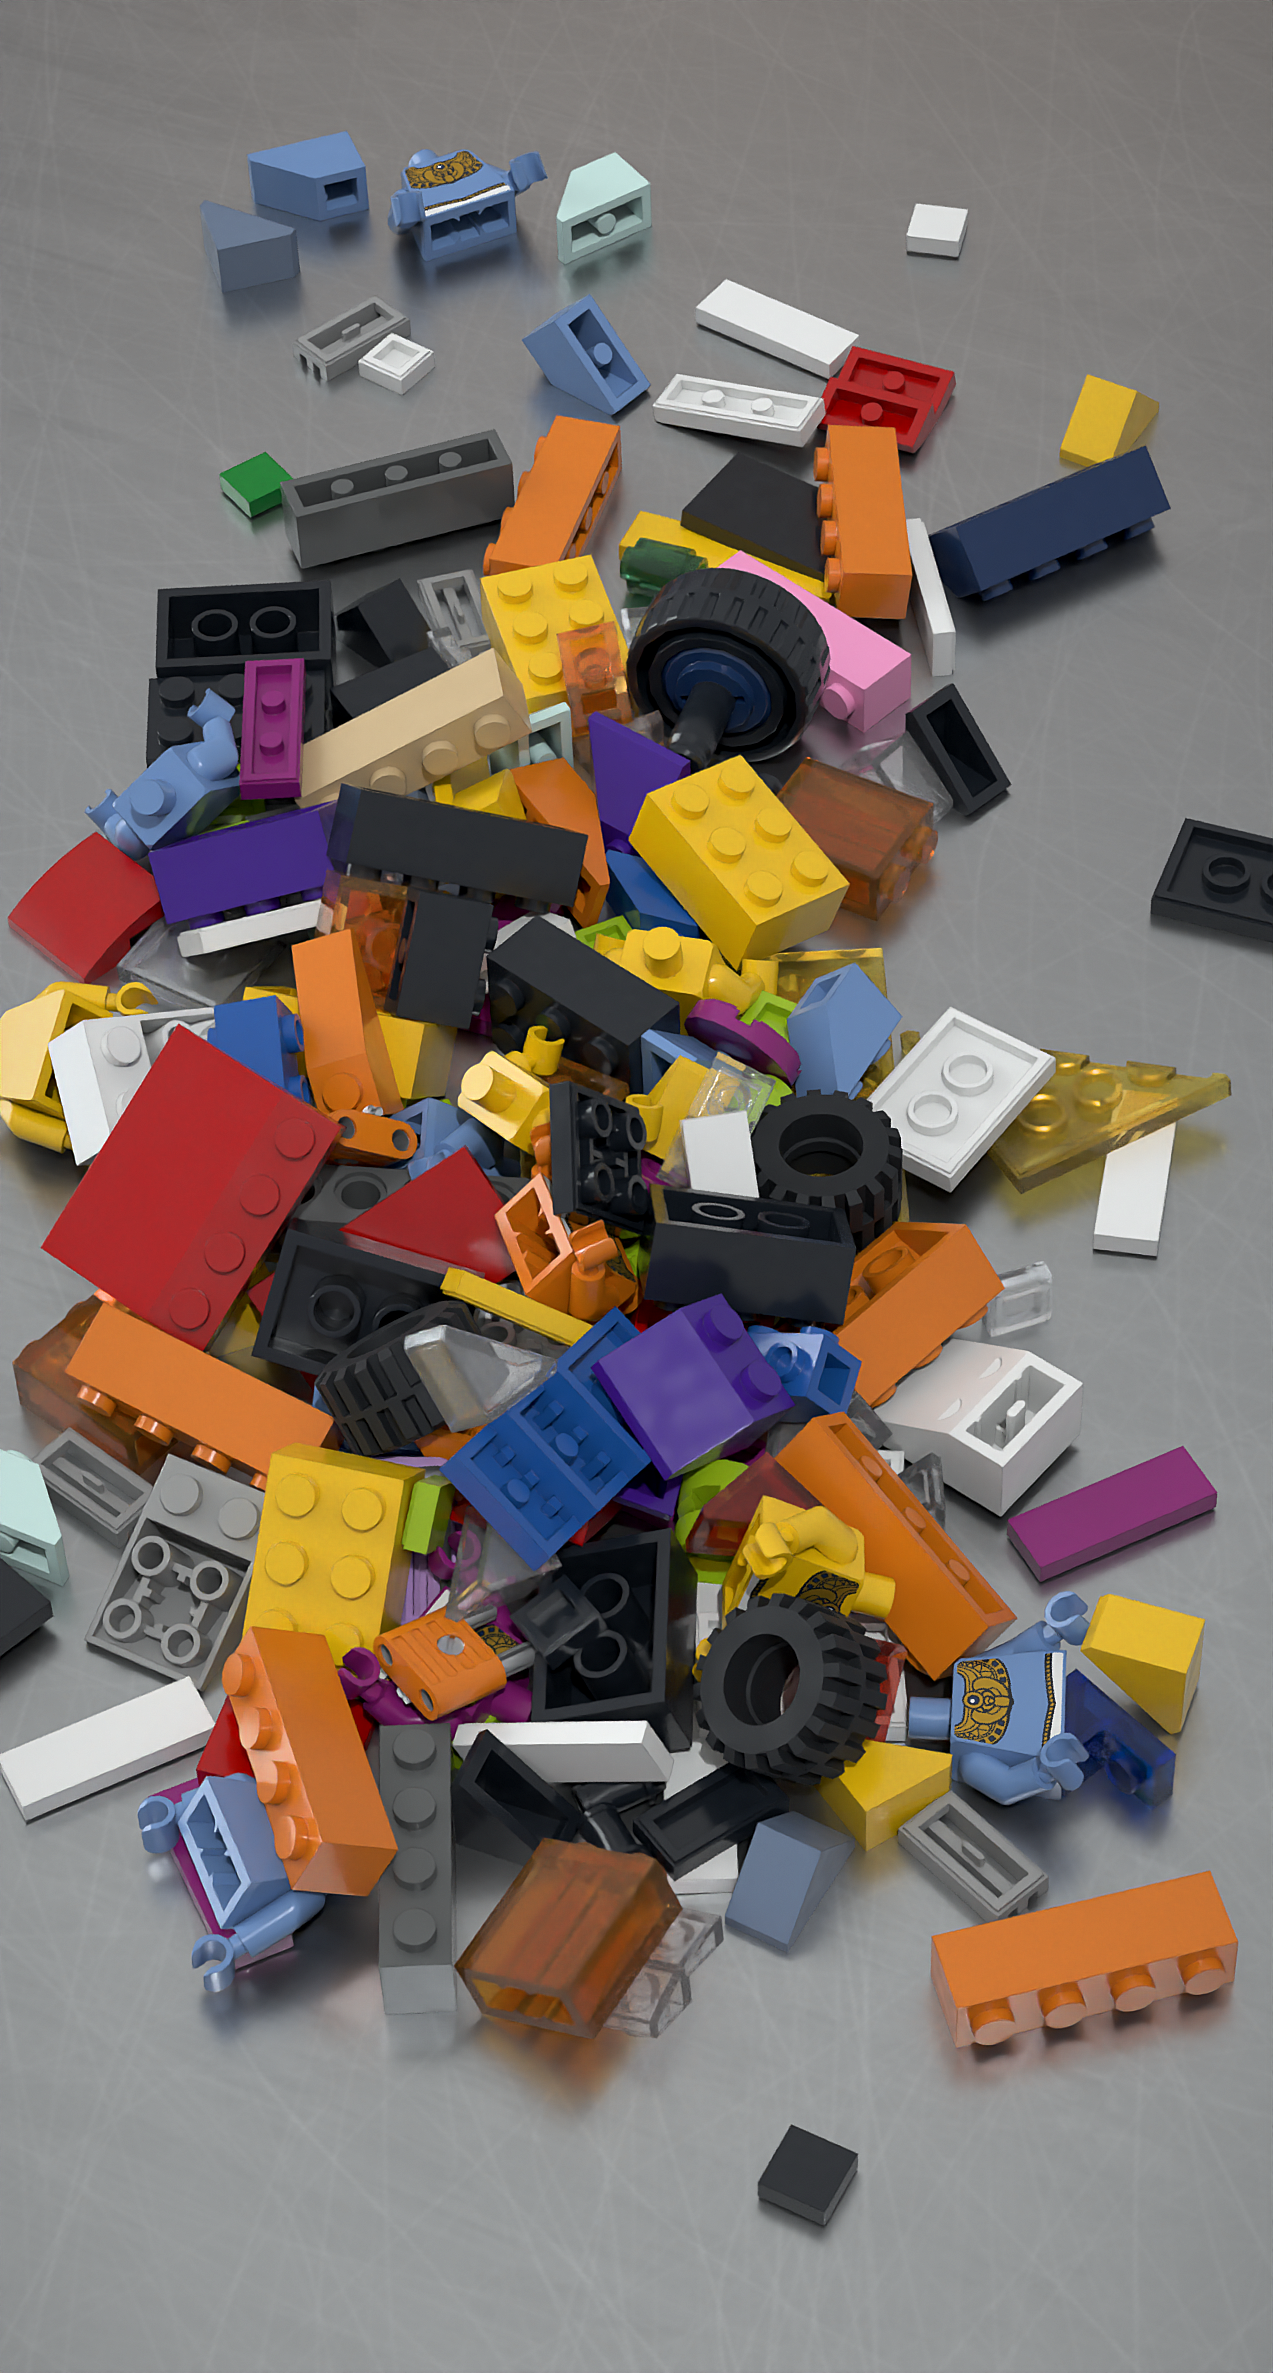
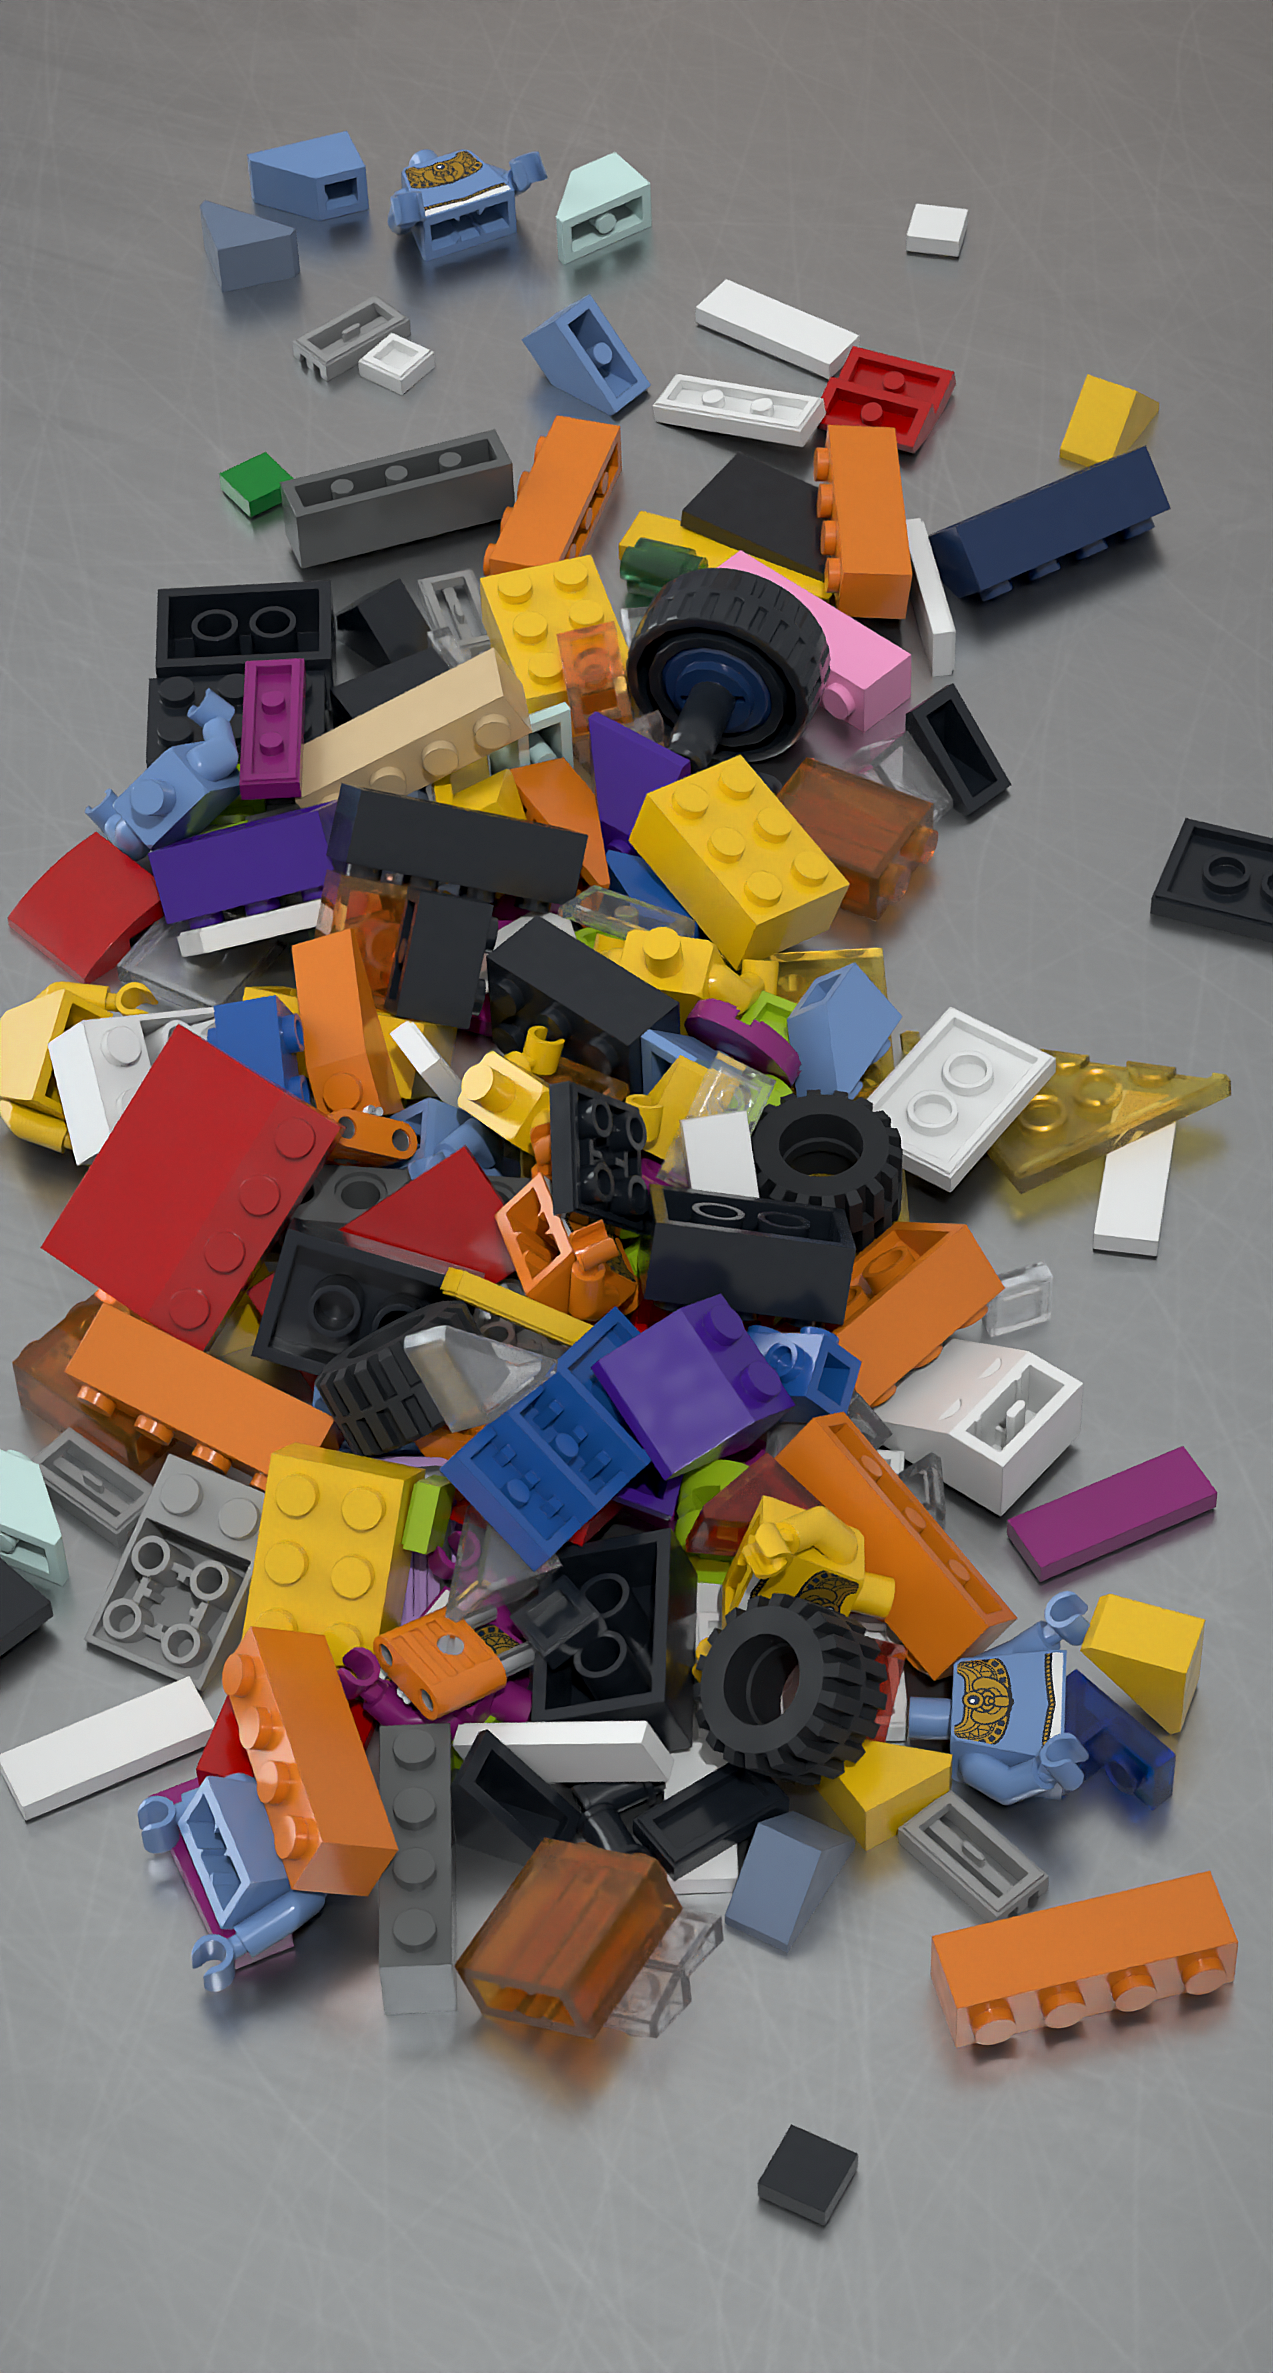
(431, 1066): none -> white tile
(619, 914): none -> clear slope

